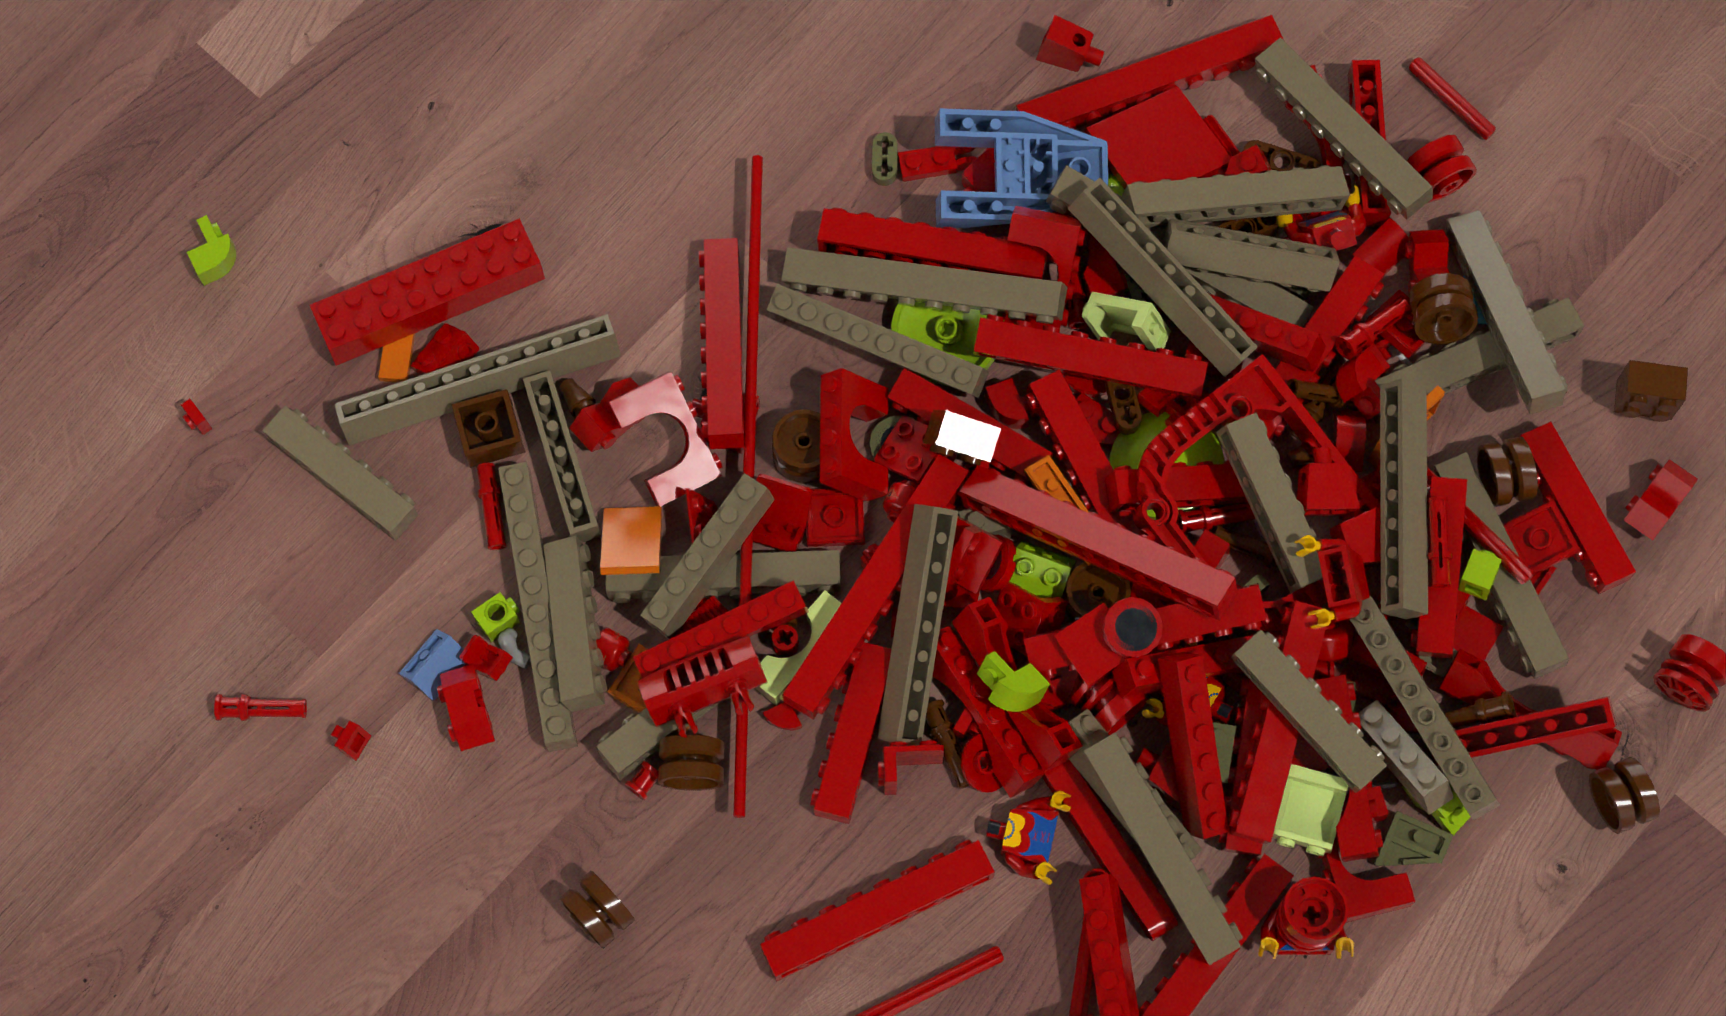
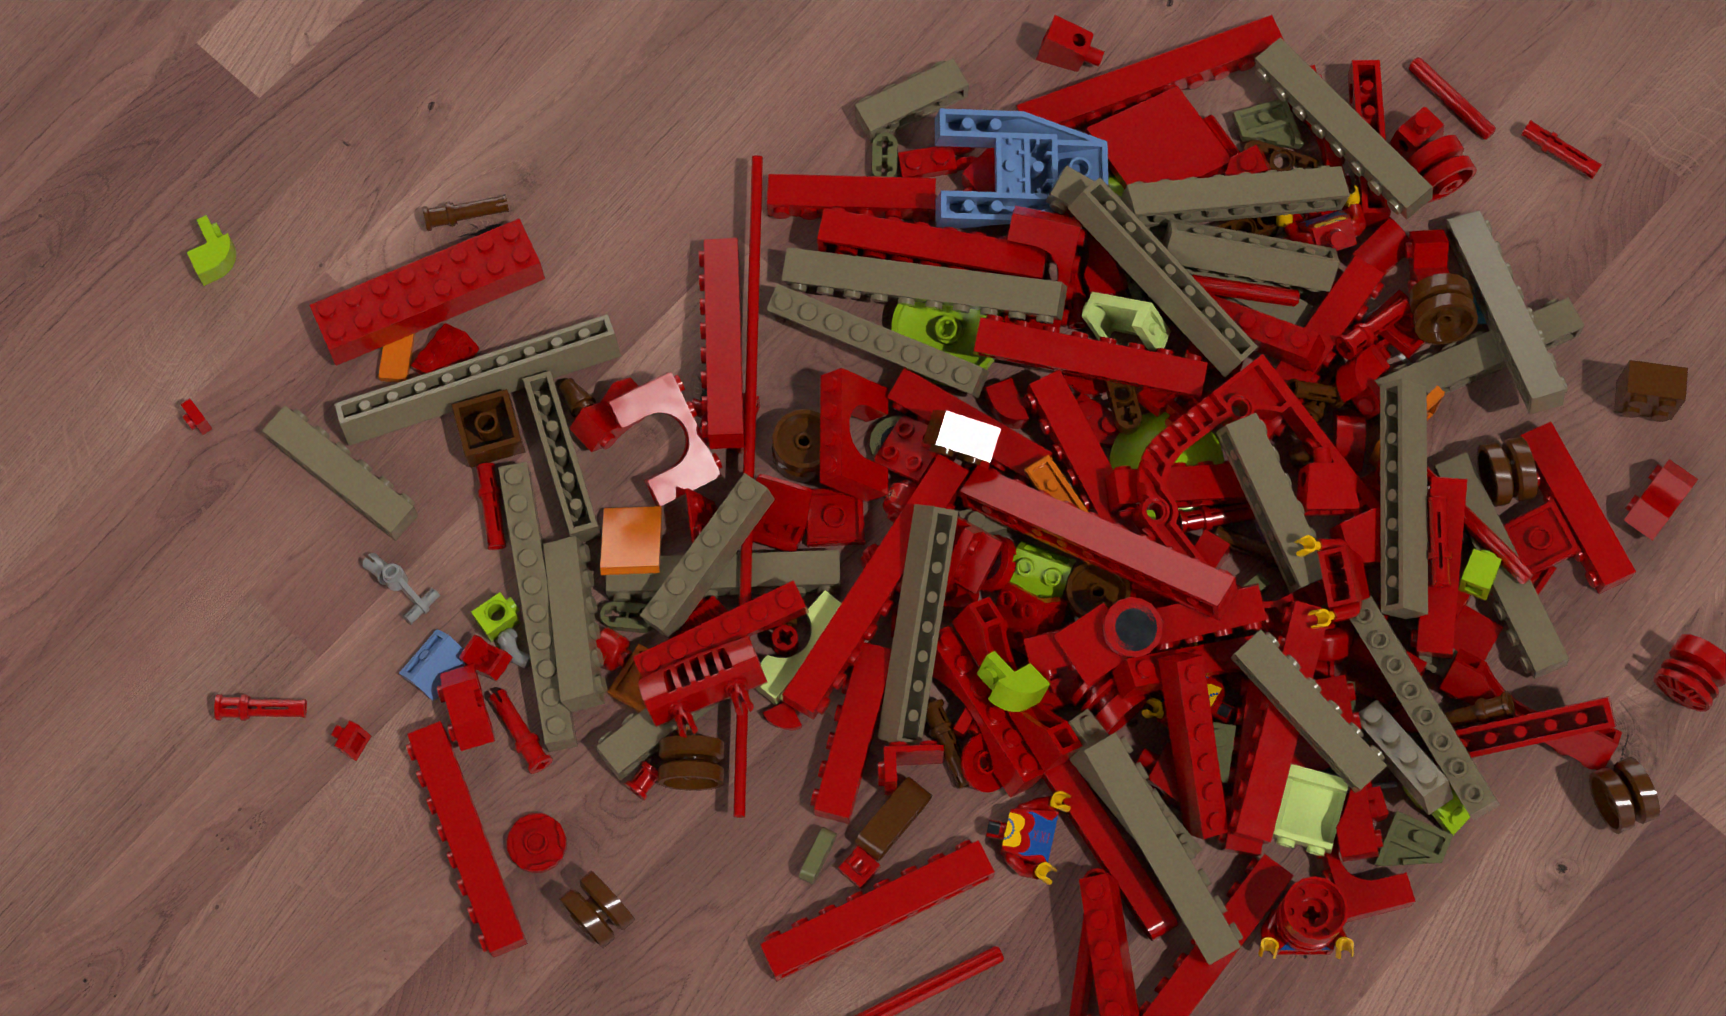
(396, 580): none -> light grey pin
(451, 213): none -> reddish brown pin
(466, 839): none -> red brick
(526, 742): none -> red pin
(536, 843): none -> red tile
(624, 624): none -> olive beam
(817, 855): none -> olive beam
(859, 867): none -> red tile
(882, 196): none -> red brick
(893, 818): none -> reddish brown beam
(912, 99): none -> dark tan brick
(1248, 291): none -> red axle
(1268, 123): none -> olive wing
(1417, 132): none -> red torso
(1561, 149): none -> red pin

